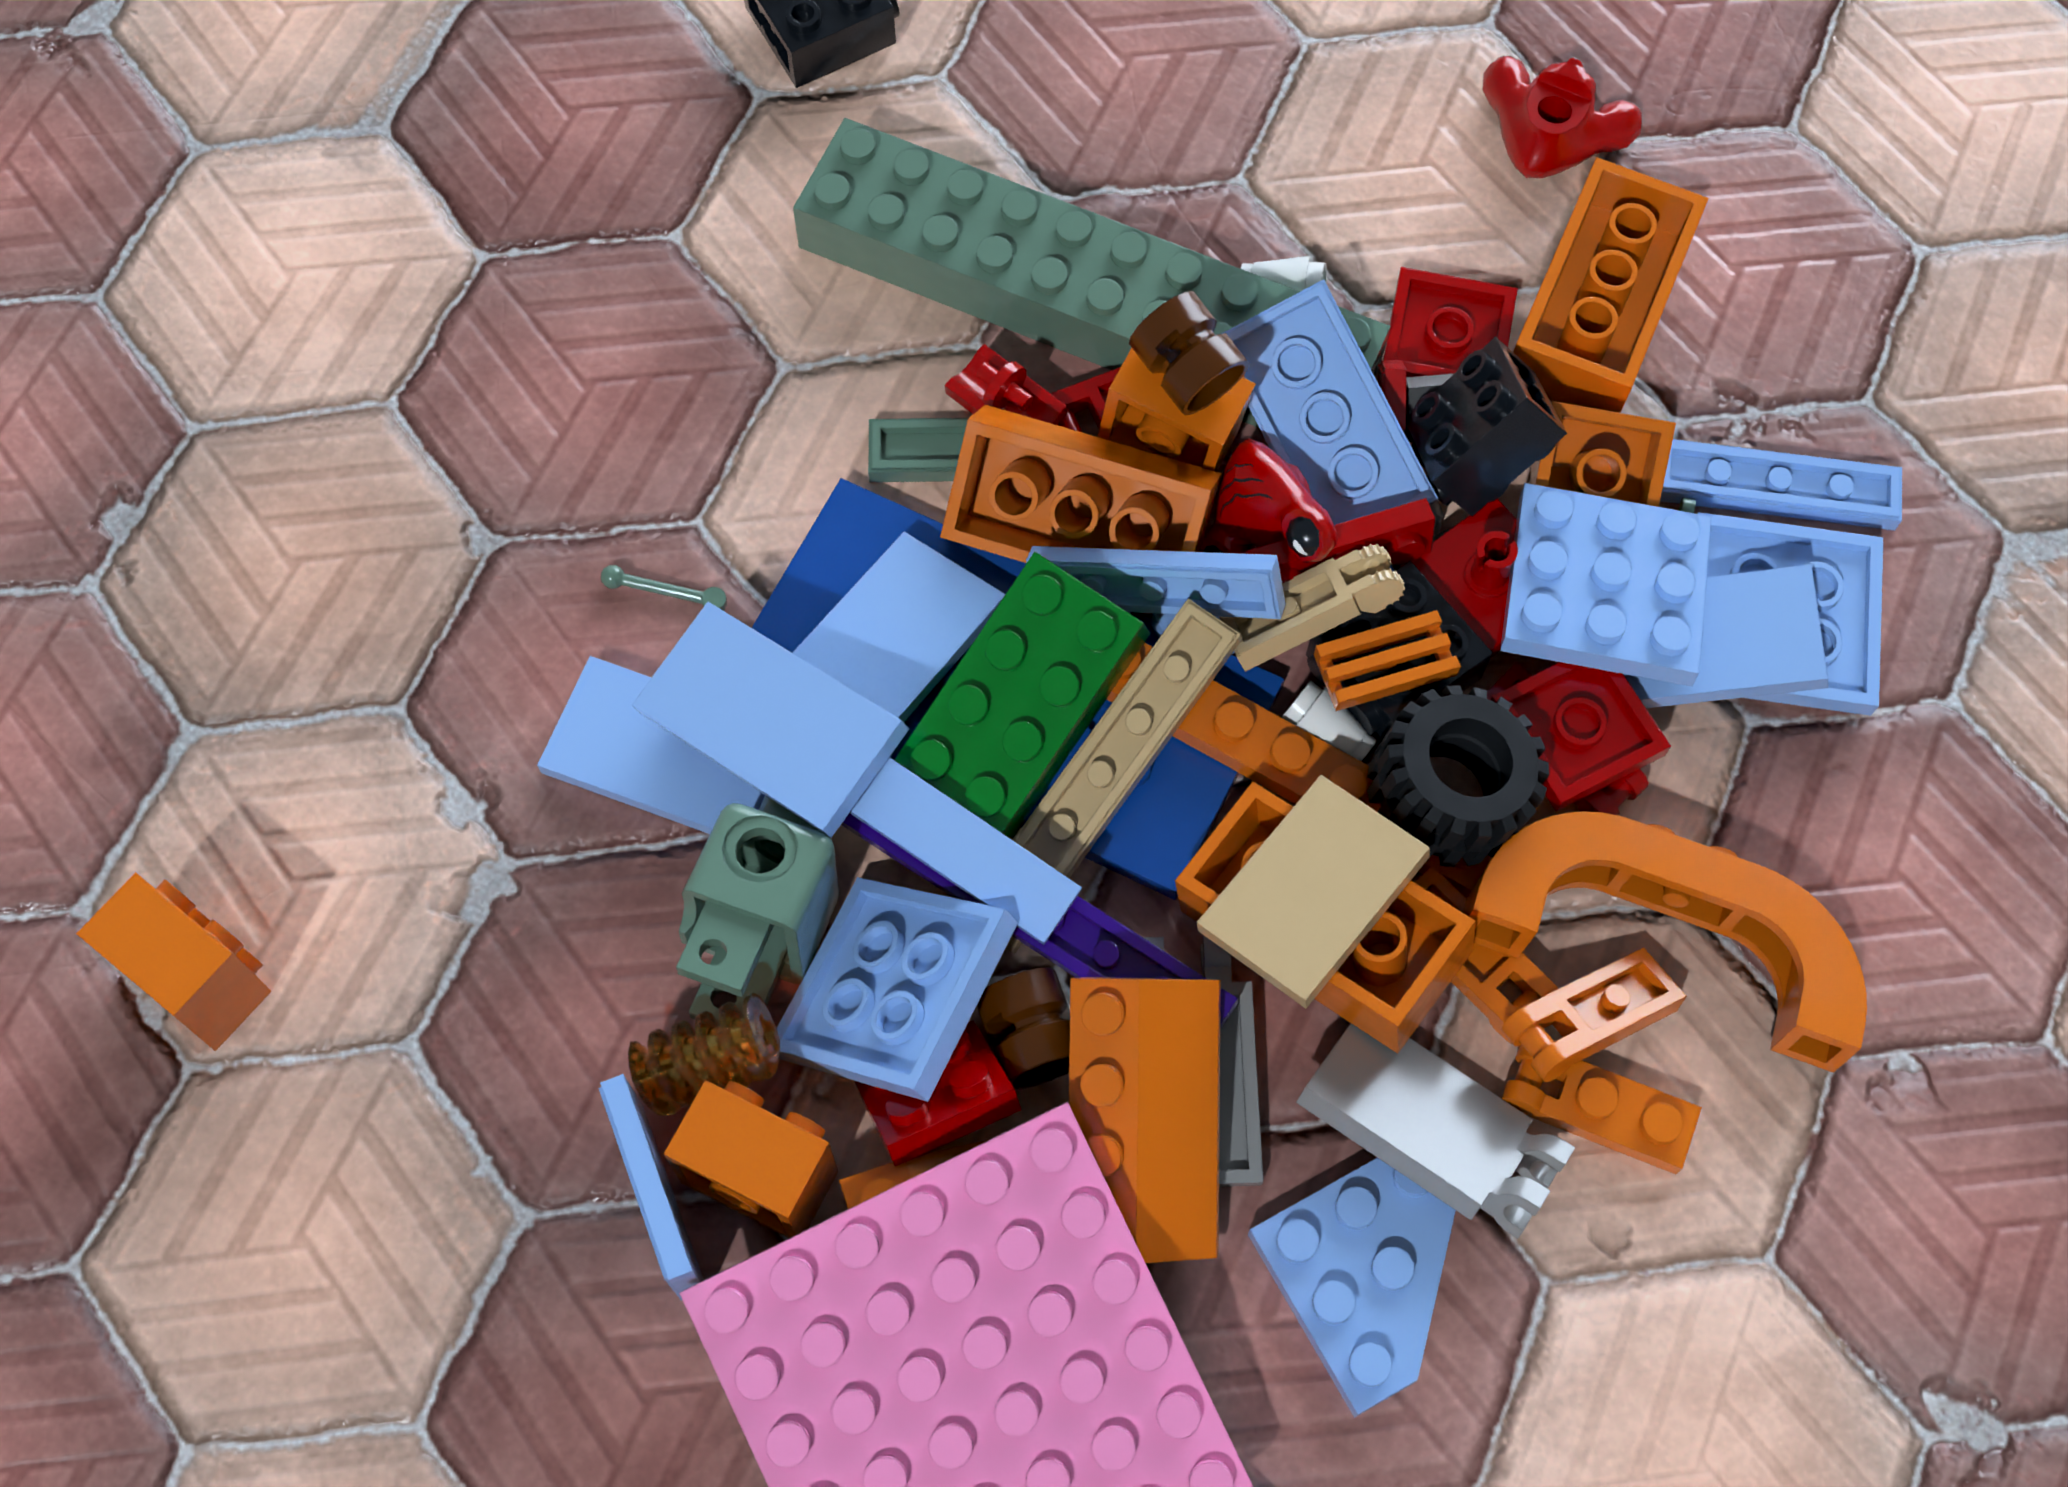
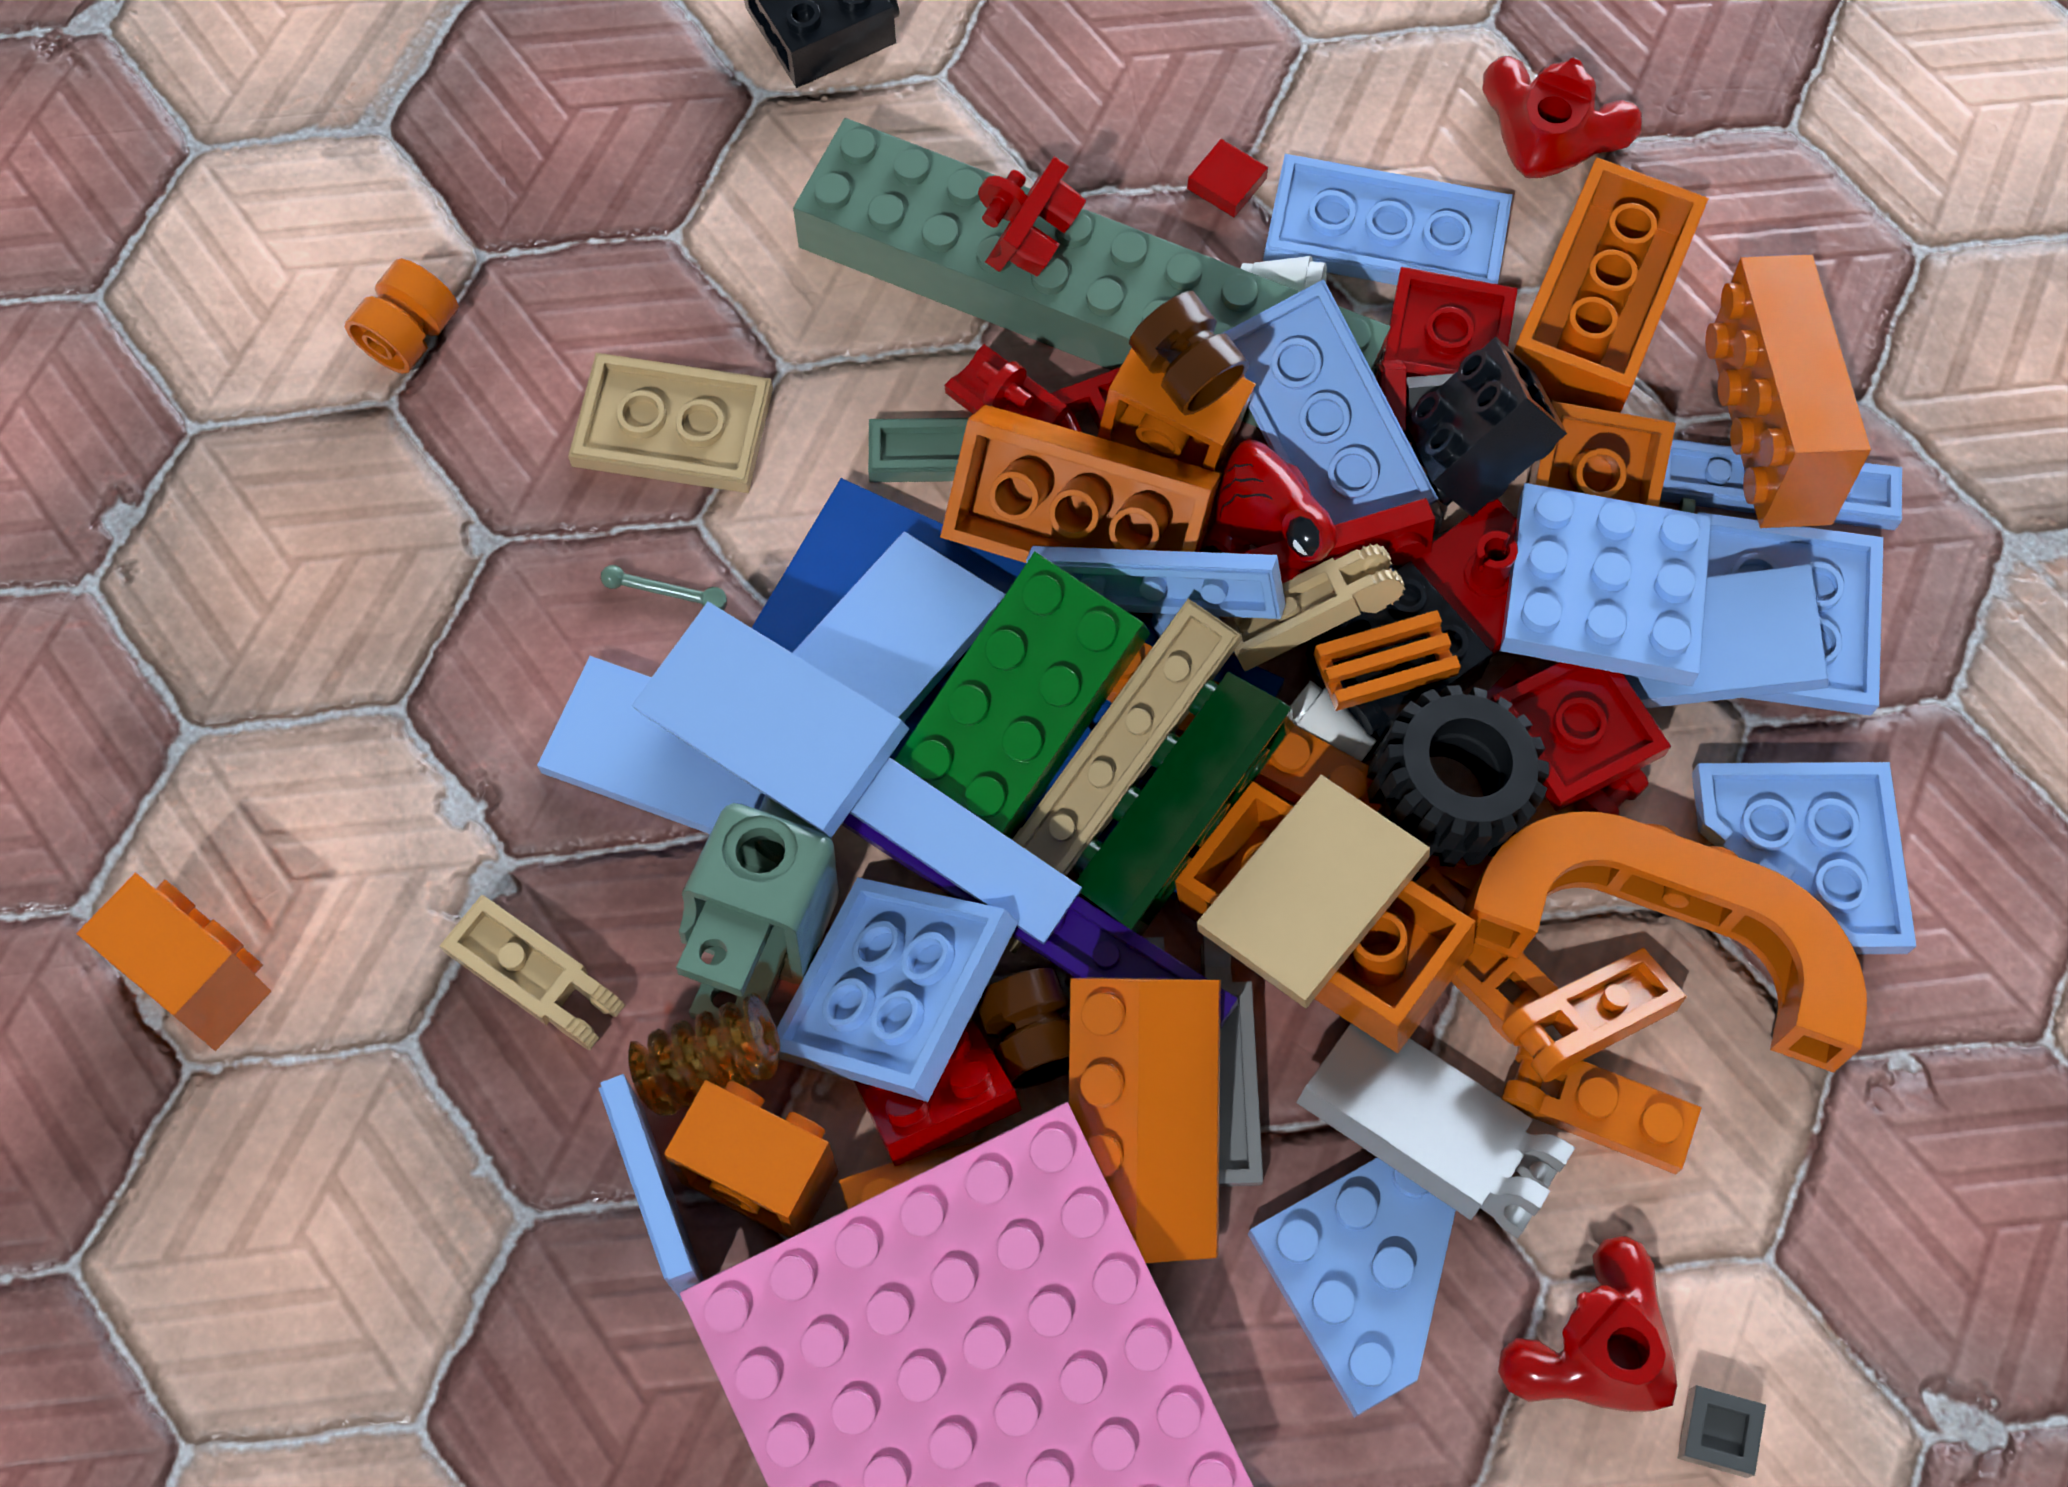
(397, 321): none -> orange wheel
(526, 968): none -> tan hinge
(671, 422): none -> tan tile
(1047, 198): none -> red hips
(1184, 799): none -> dark green slope
(1227, 178): none -> red tile
(1380, 221): none -> light blue tile
(1612, 1344): none -> red head
(1721, 1431): none -> dark grey plate
(1786, 392): none -> orange brick
(1823, 829): none -> light blue plate

